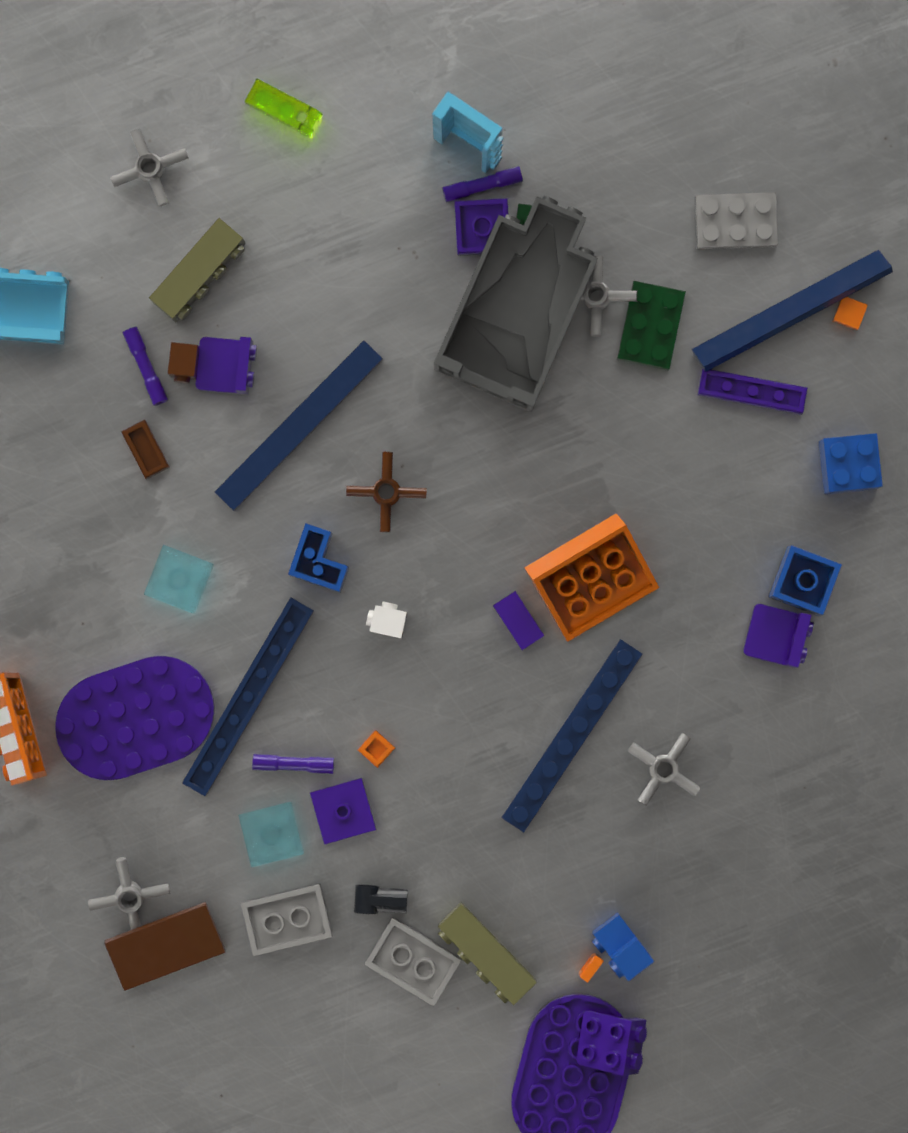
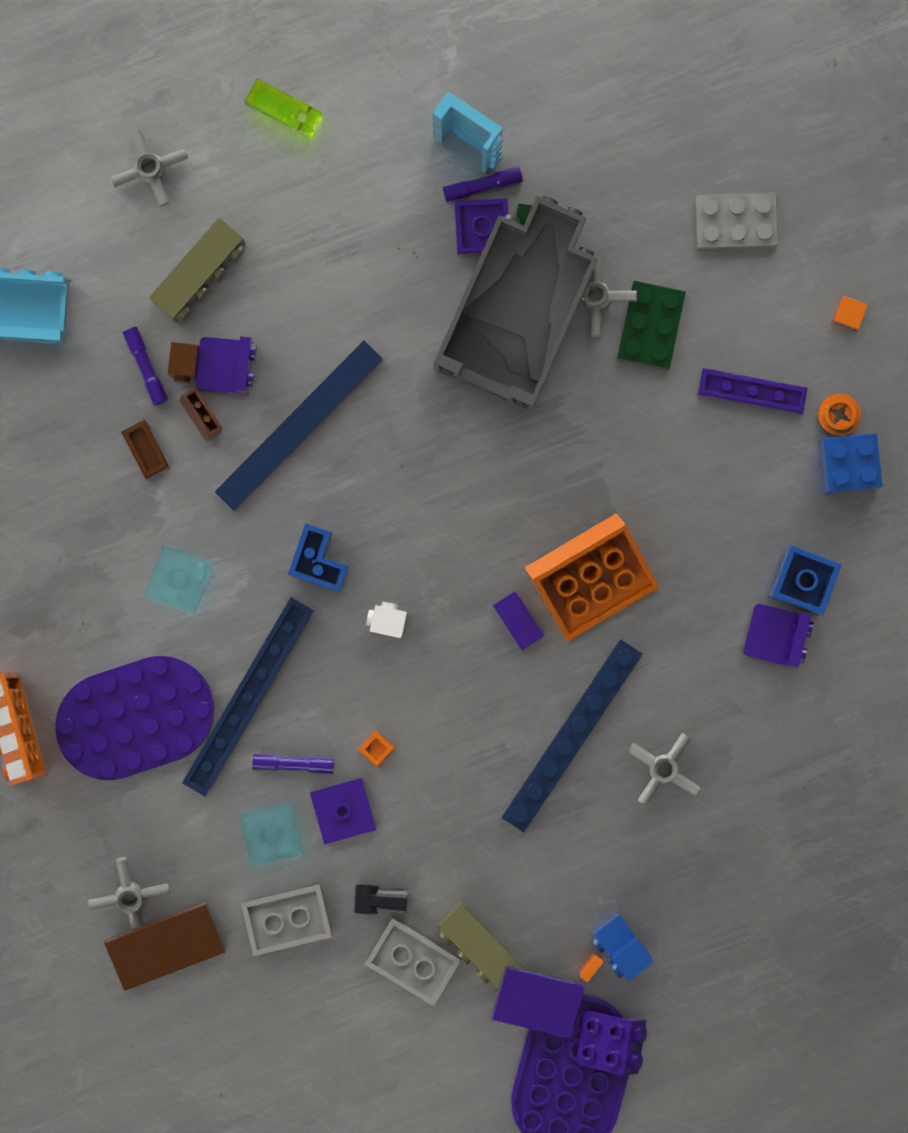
(200, 414): none -> reddish brown piece
(373, 491): reddish brown bar -> none
(537, 1002): none -> dark purple tile
(792, 310): dark blue tile -> none
(851, 412): none -> orange gear

